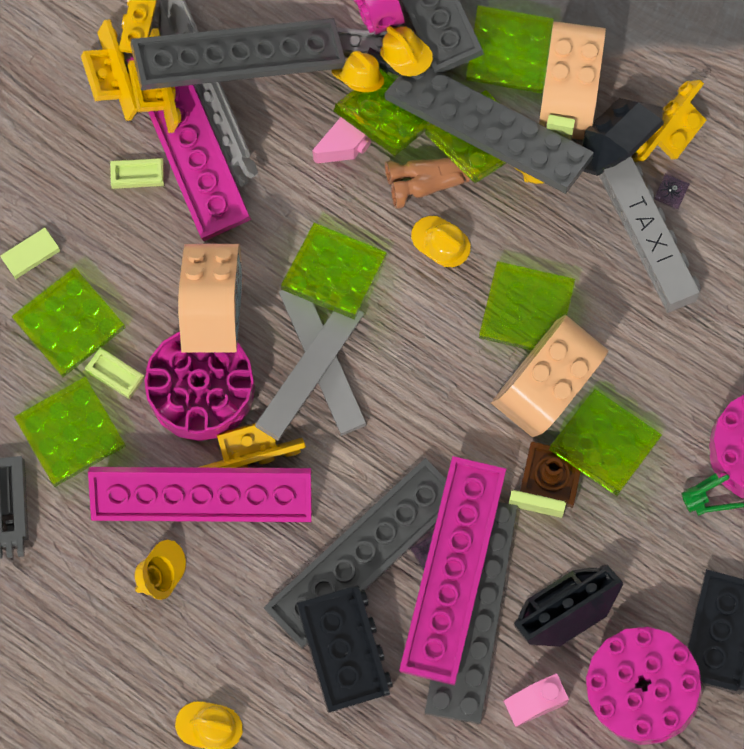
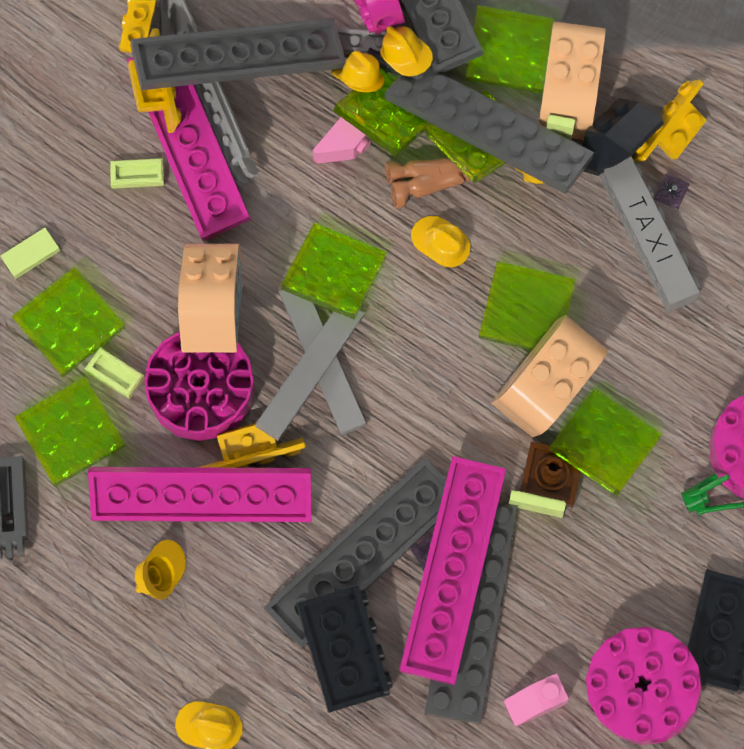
(108, 72): yellow bracket -> none
(568, 606): black wedge -> none

